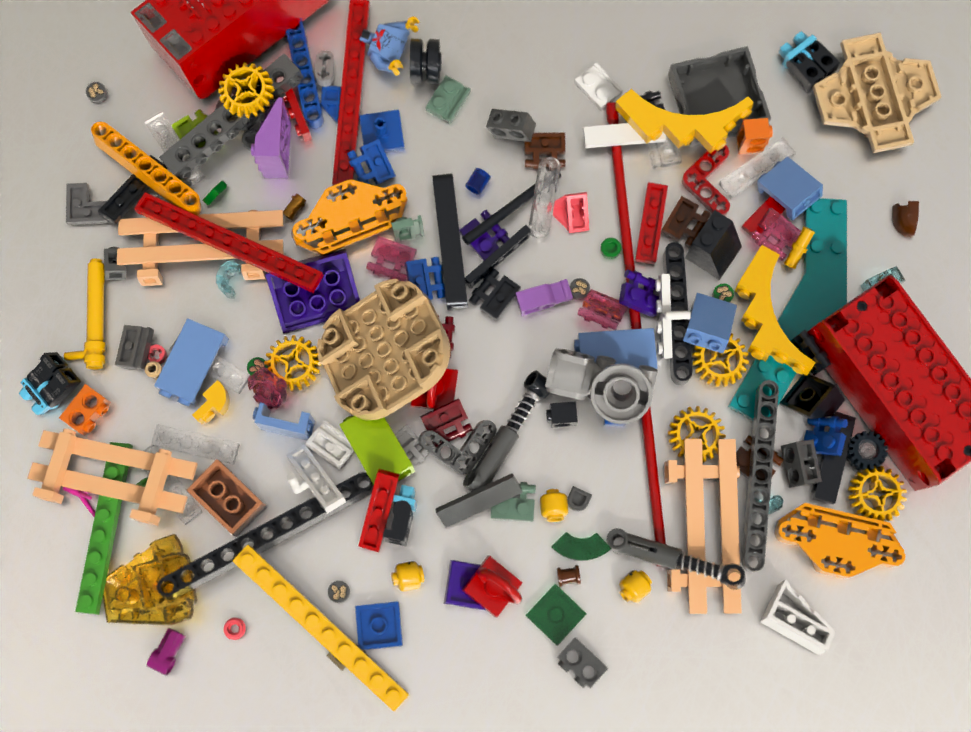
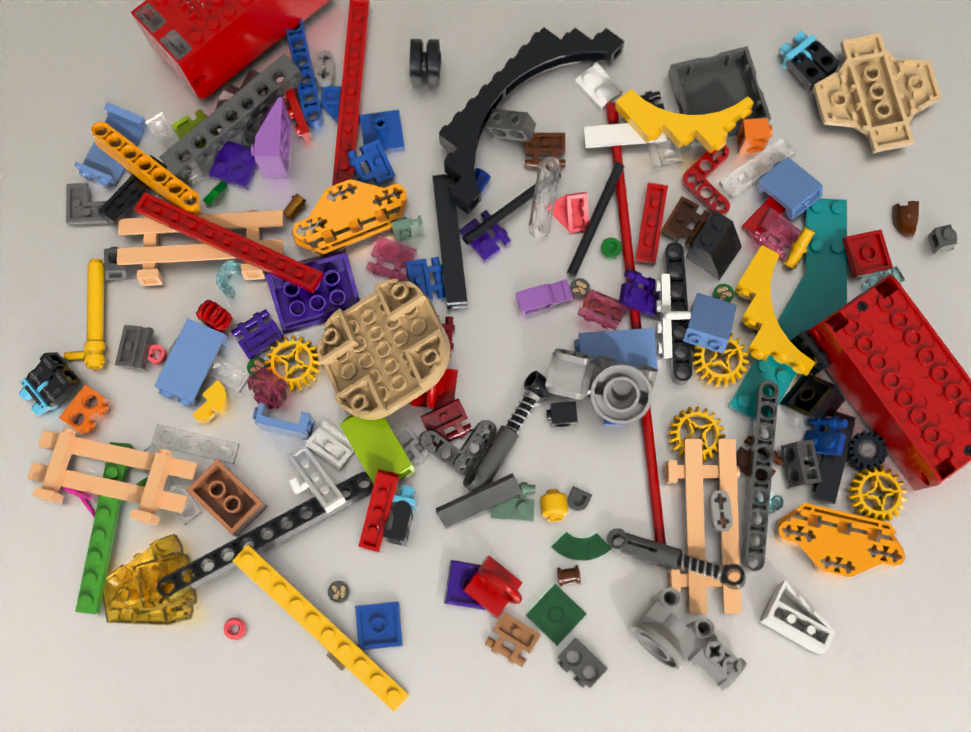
(96, 92): tile -> none
(101, 165): none -> medium blue panel
(153, 369): tan pin -> none
(163, 657): magenta piece -> none
(214, 316): none -> red gear
(233, 165): none -> dark purple plate
(253, 76): yellow gear -> none
(259, 339): none -> dark purple plate
(389, 43): medium blue torso -> none
(407, 576): yellow head -> none
(448, 99): sand green plate -> none
(498, 256): black tile -> none
(499, 298): black plate -> none
(516, 633): none -> medium nougat plate
(540, 55): none -> black arch
(595, 219): none -> black piece
(635, 586): yellow head -> none
(674, 642): none -> light grey piece
(725, 510): none -> light grey beam
(867, 253): none -> red plate
(946, 238): none -> dark grey brick

